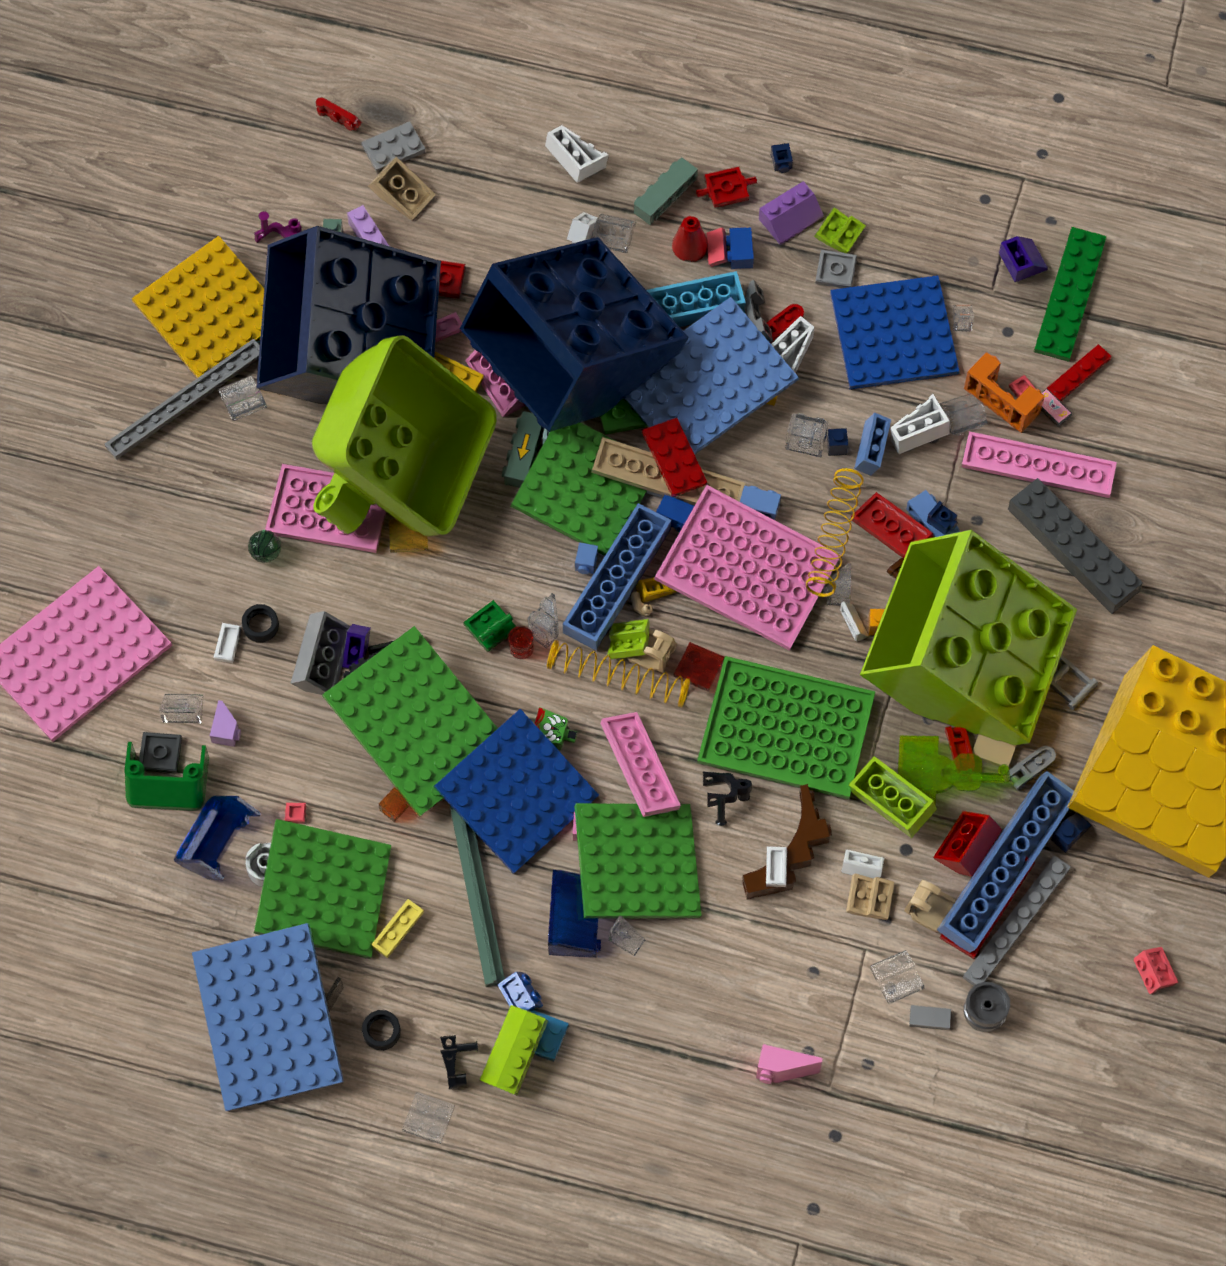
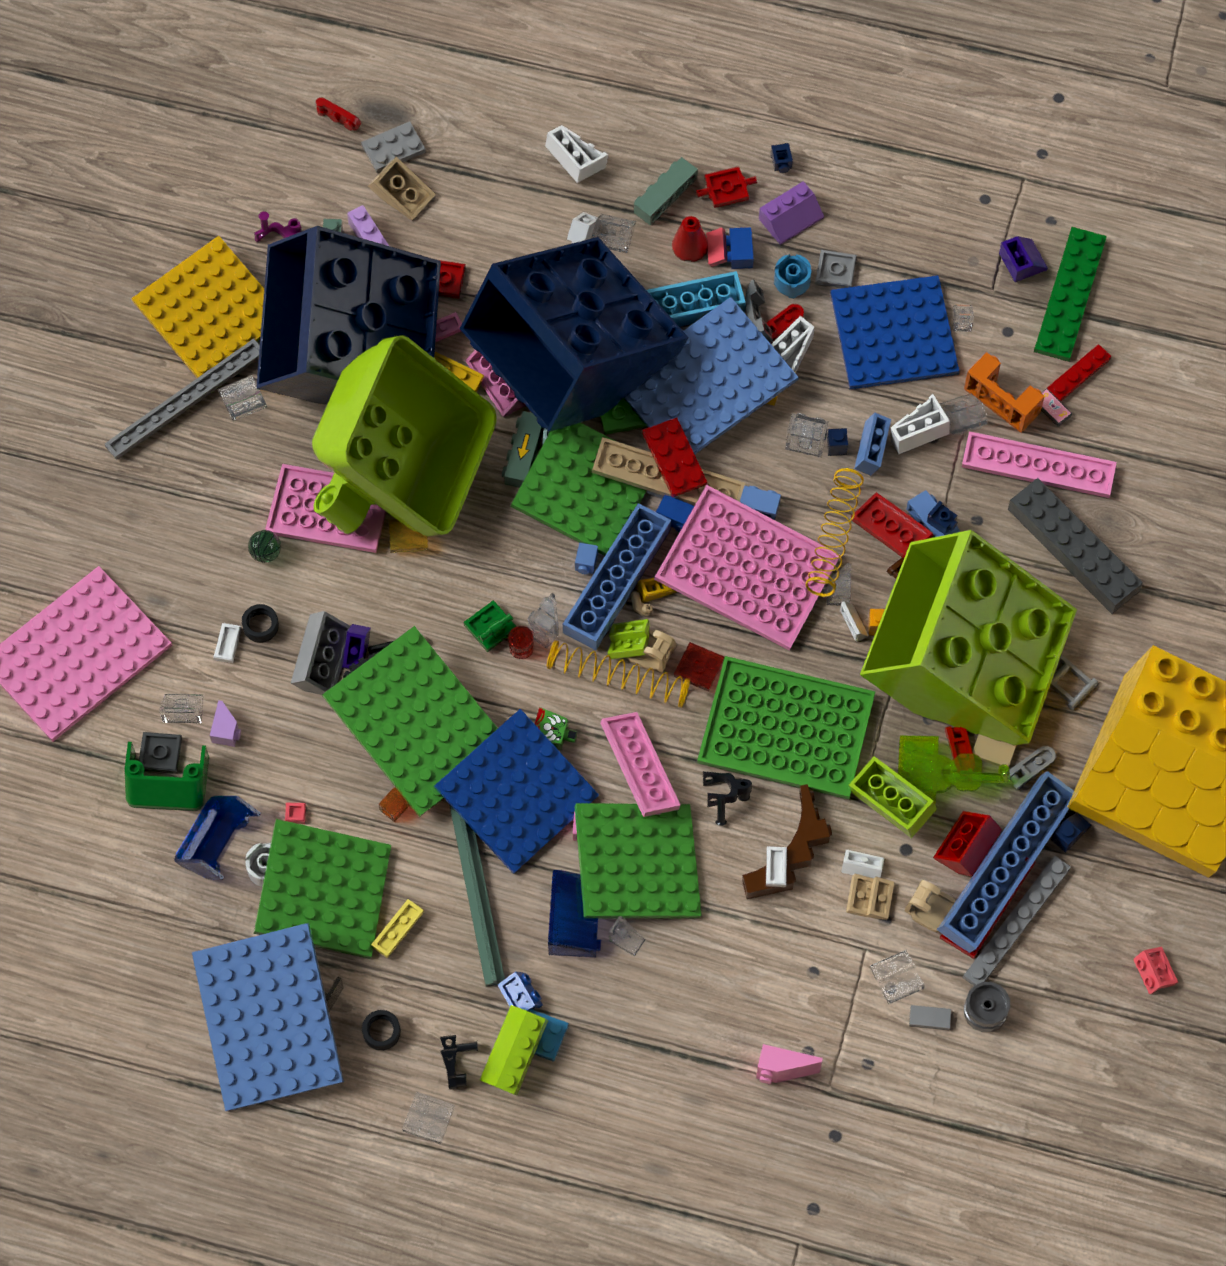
(792, 275): none -> dark azure brick
(839, 231): lime slope -> none
(1020, 385): coral tile -> none

